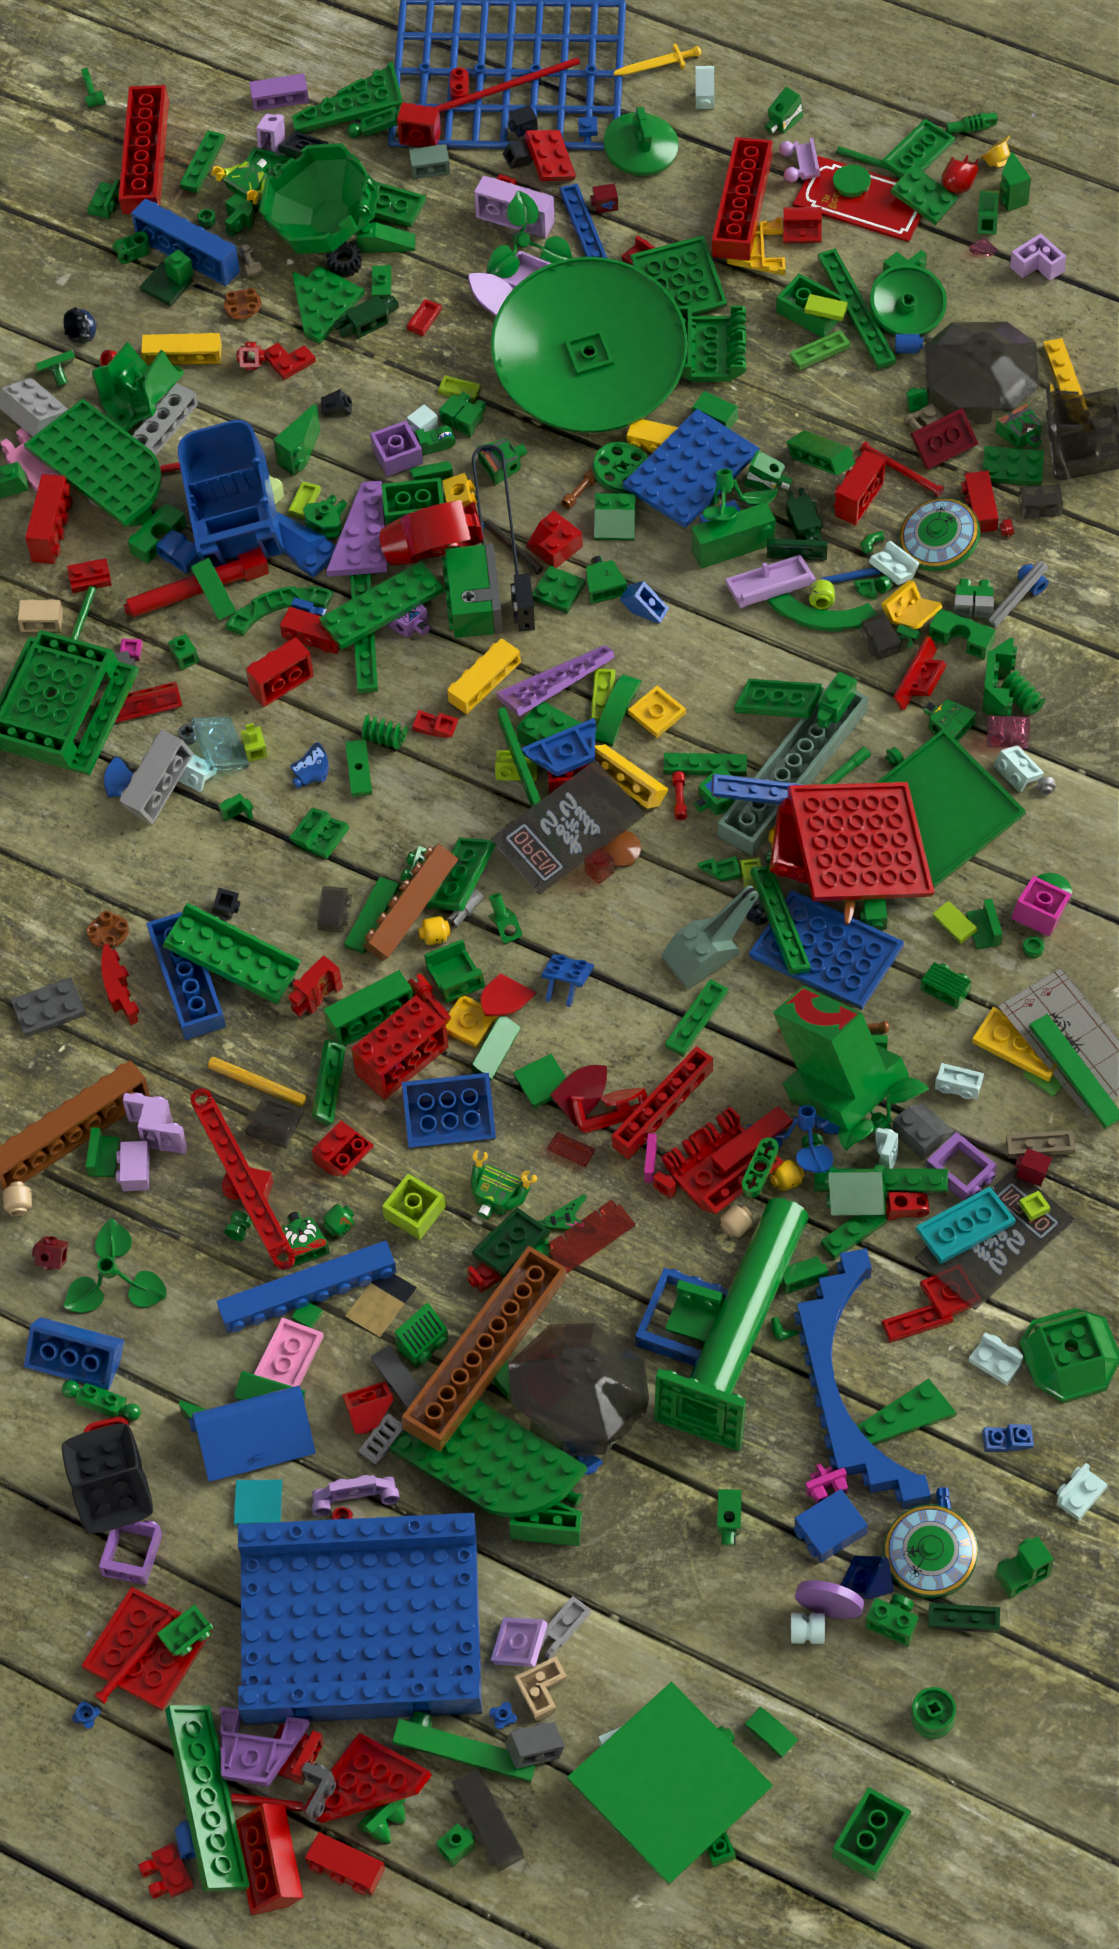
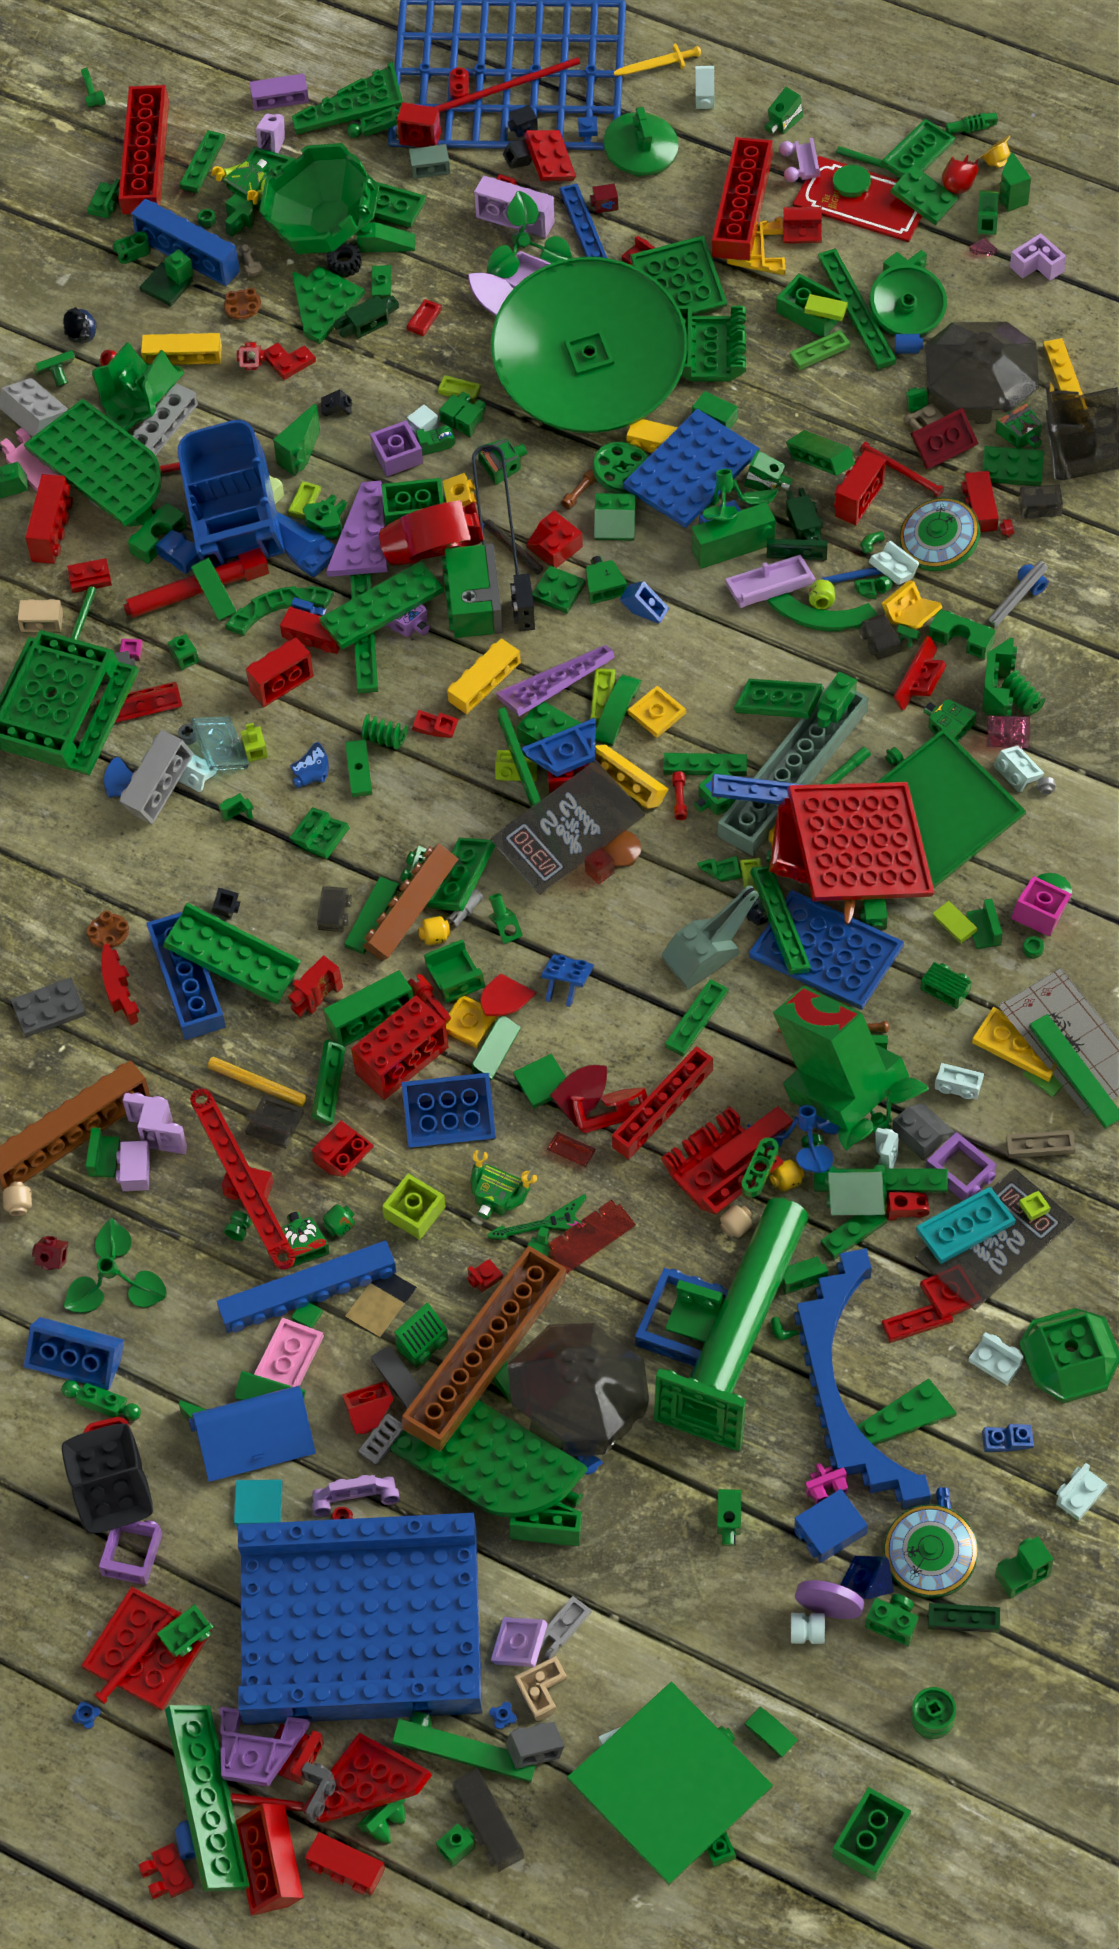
(296, 142): black plate -> none
(437, 470): green panel -> none
(509, 1241): dark green tile -> none
(650, 1158): dark pink tile -> none
(664, 1184): red plate -> none
(981, 594): light grey hips -> none
(1033, 1166): dark red brick -> none

